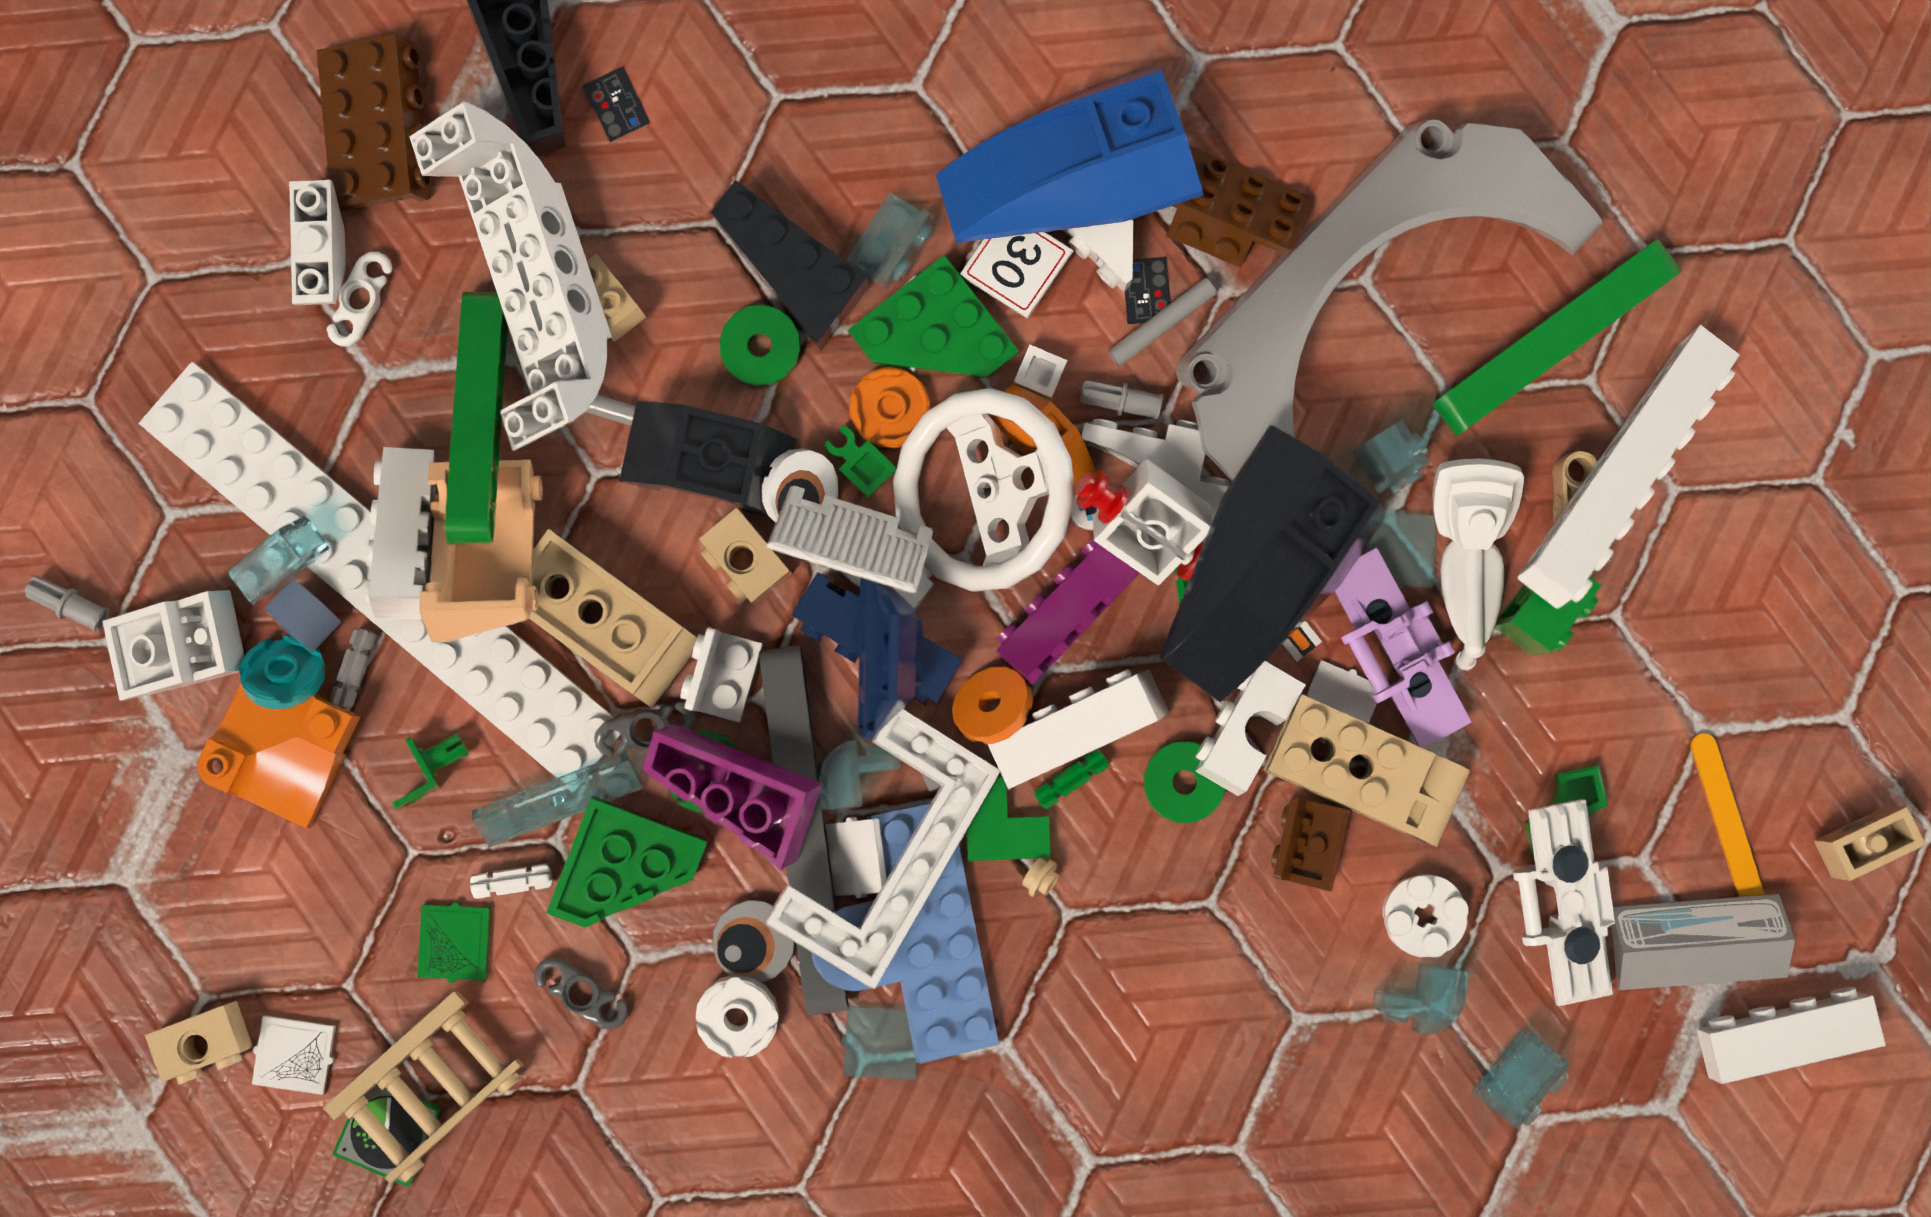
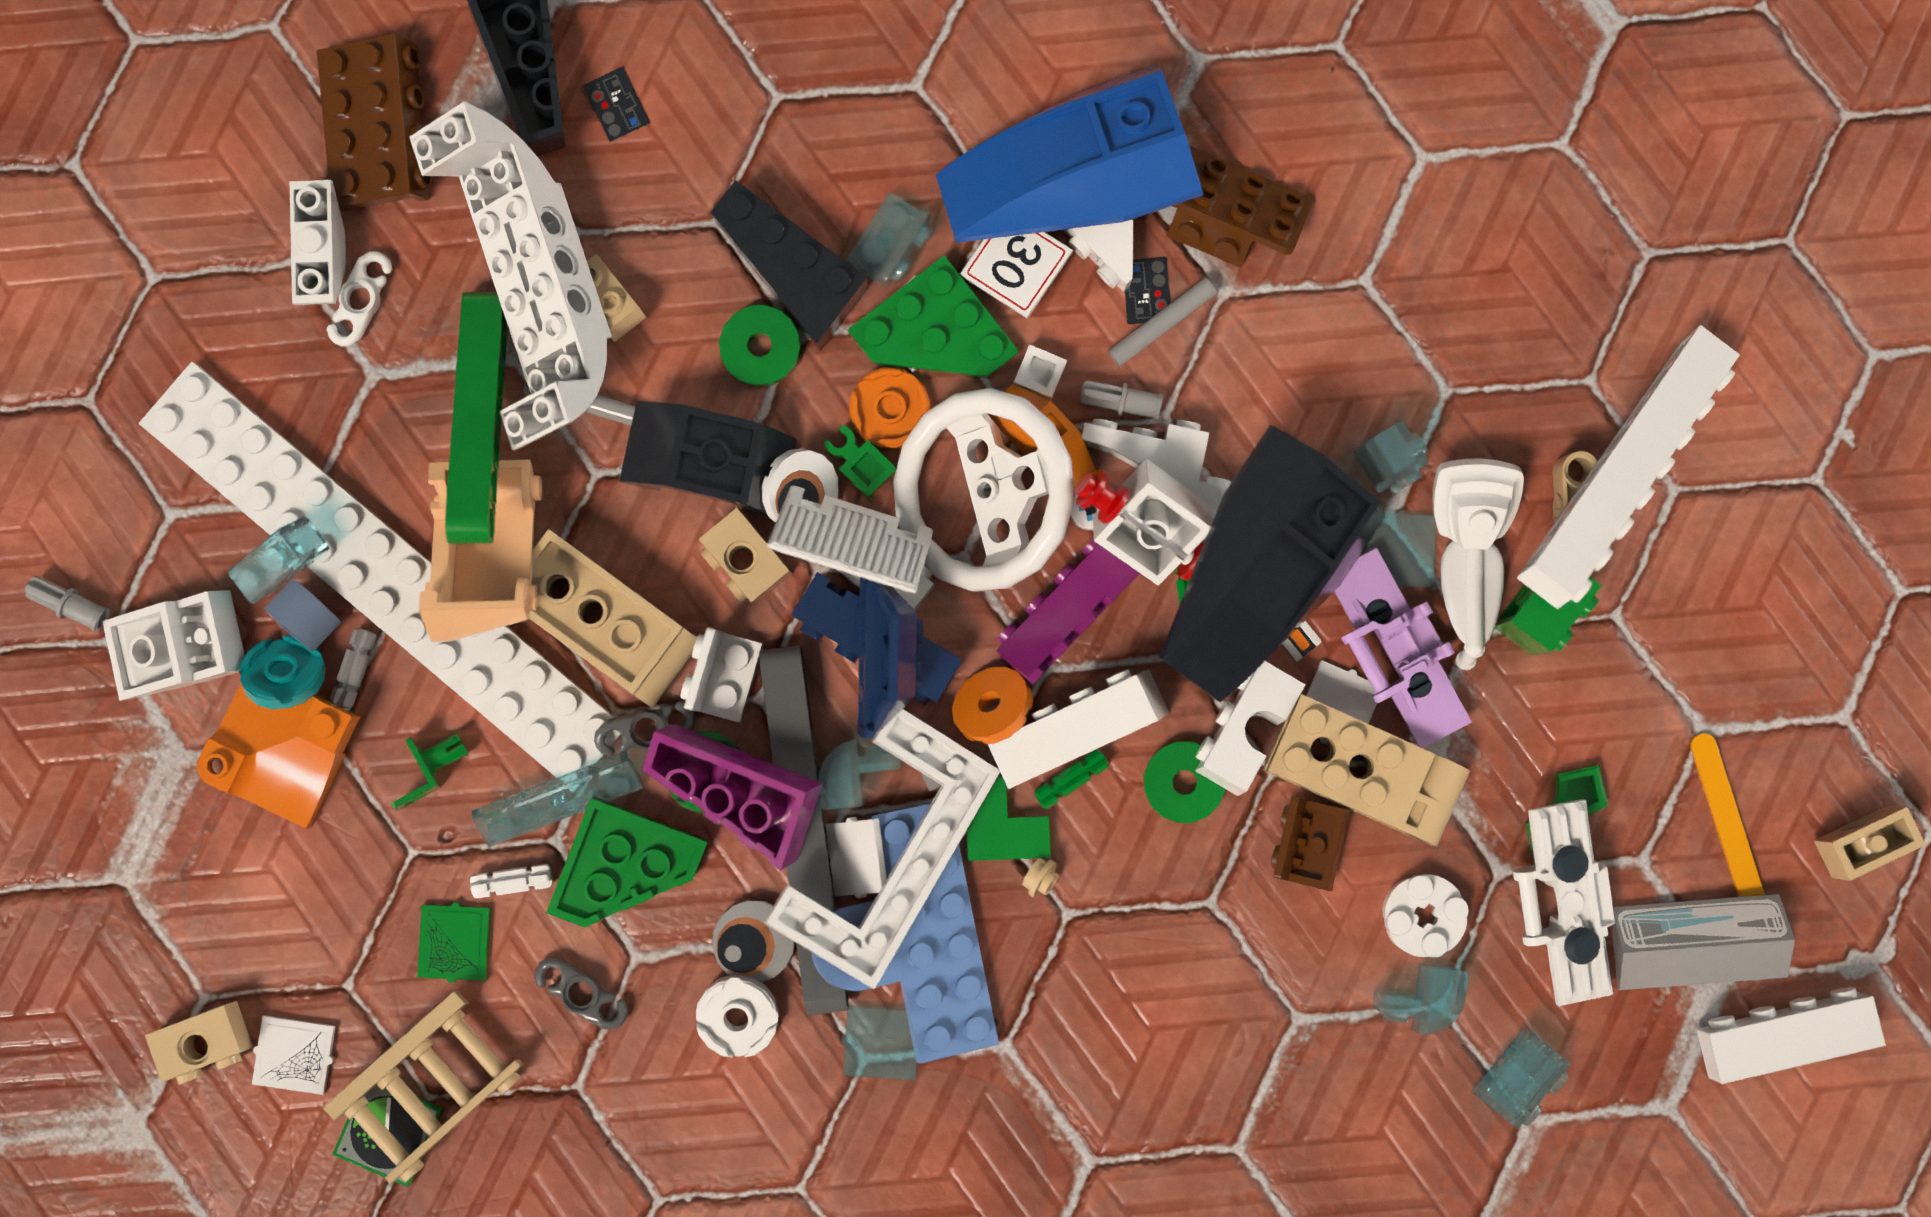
(402, 533): white wedge -> none
(1260, 339): light grey panel -> none
(1557, 337): green beam -> none

